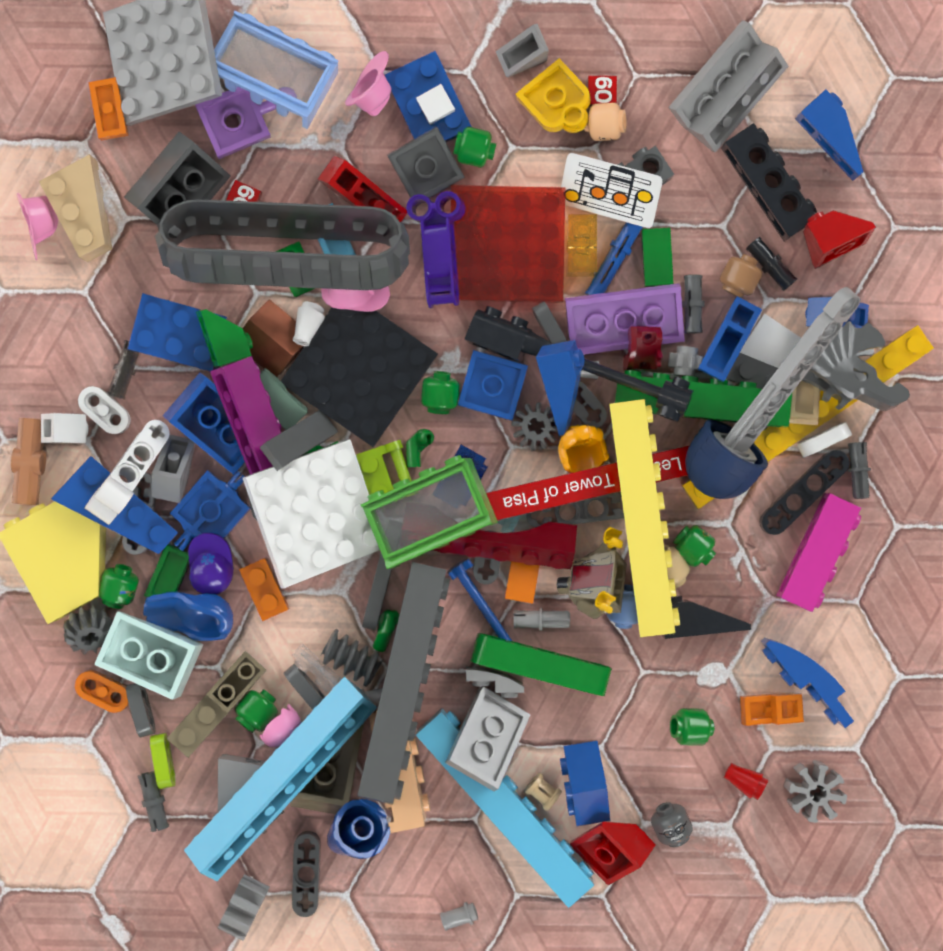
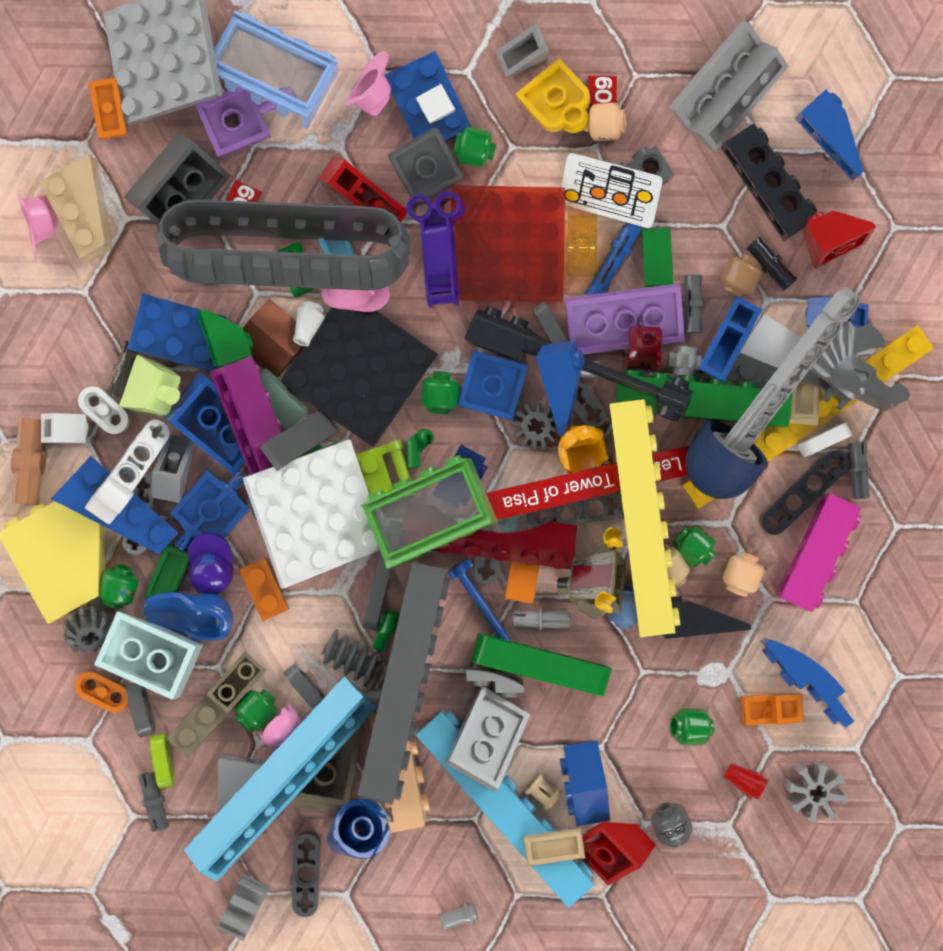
(150, 388): none -> yellowish green torso
(554, 846): none -> tan tile
(743, 574): none -> light nougat head

